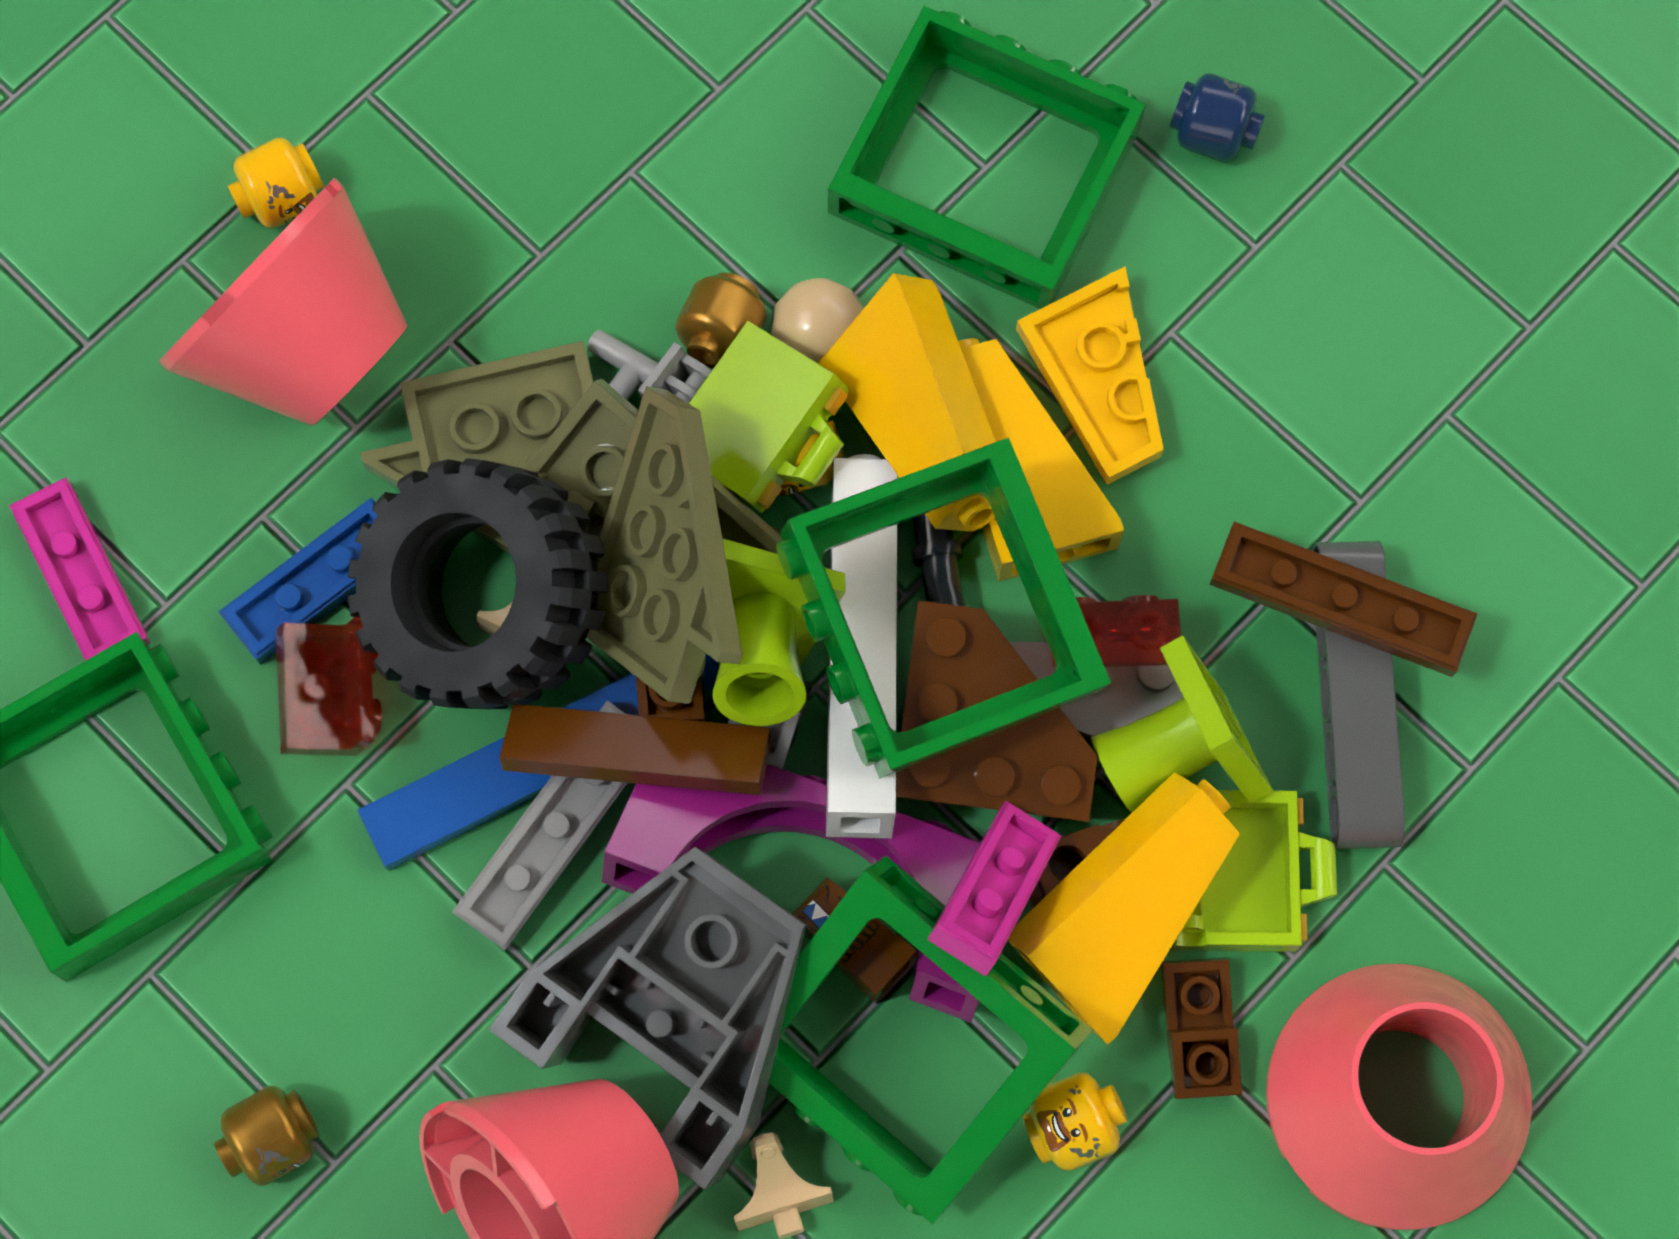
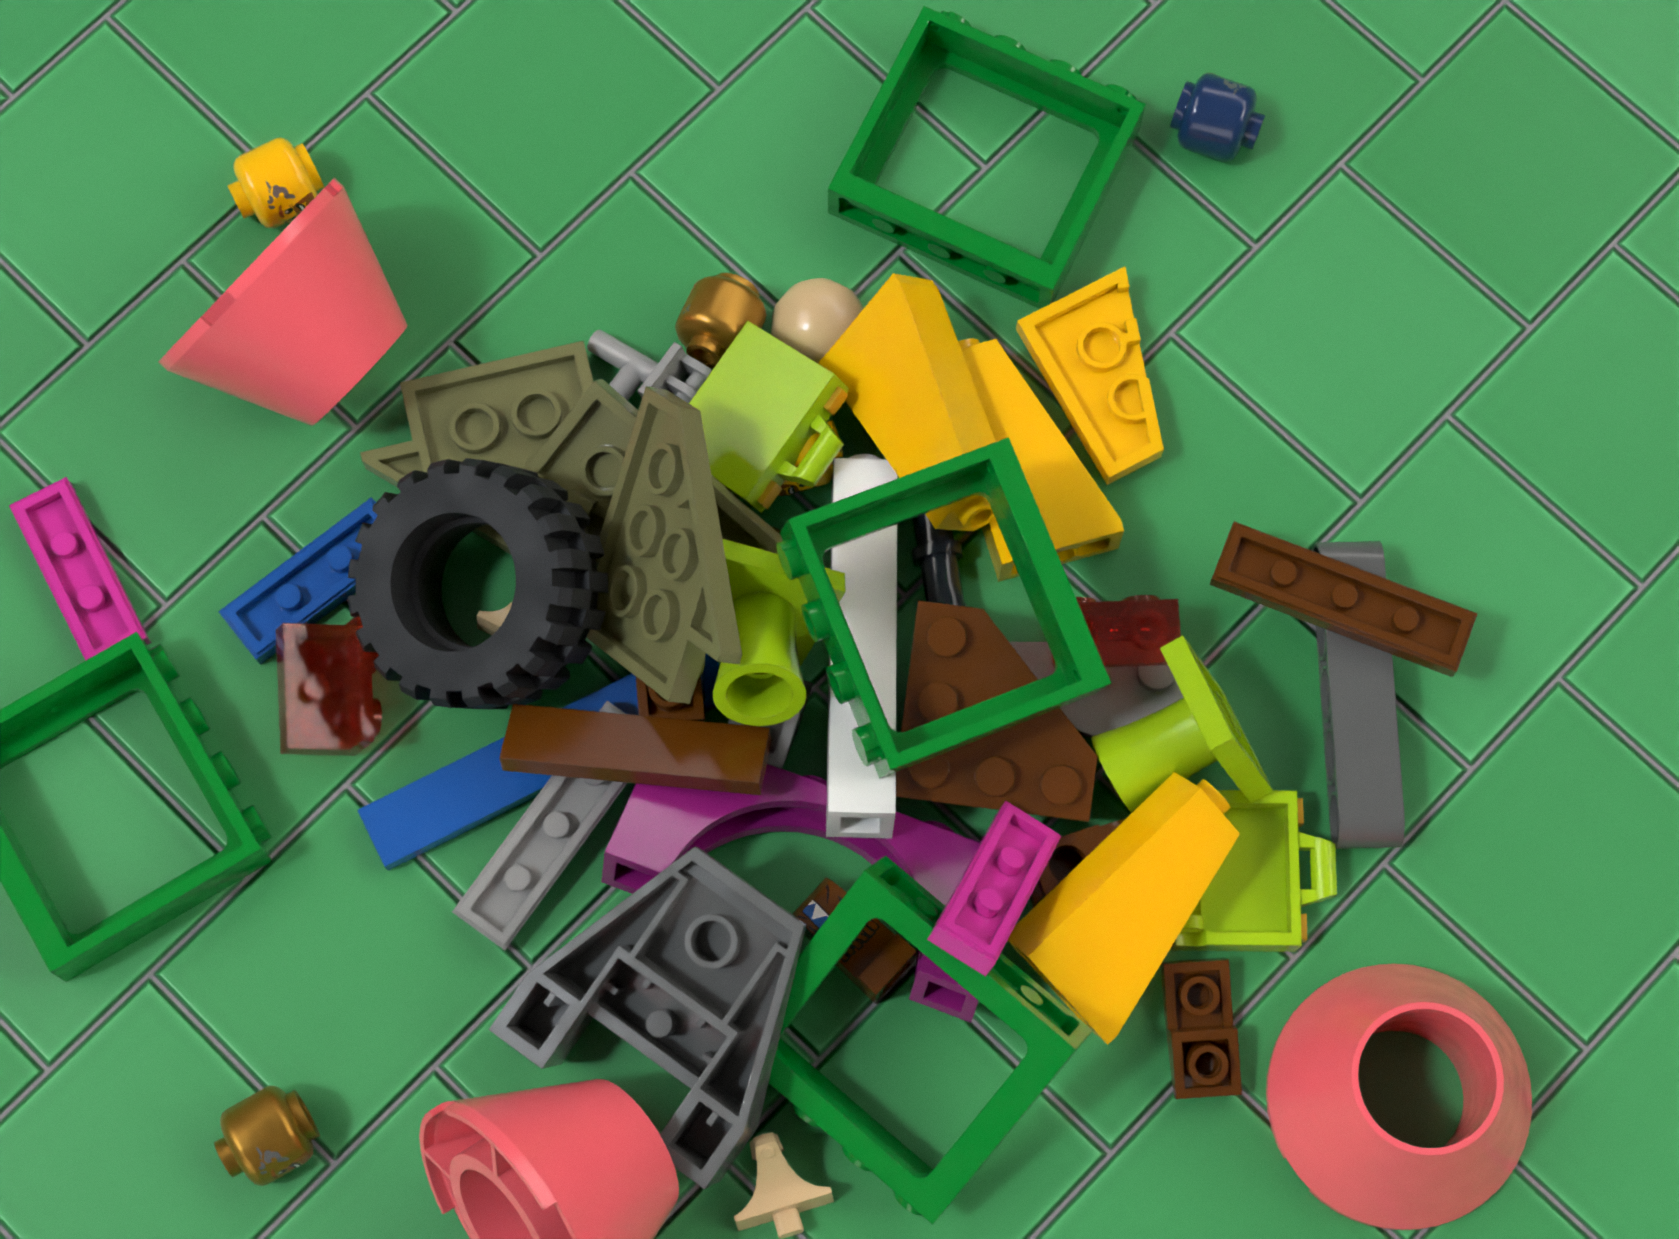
(1075, 1122): yellow head -> none

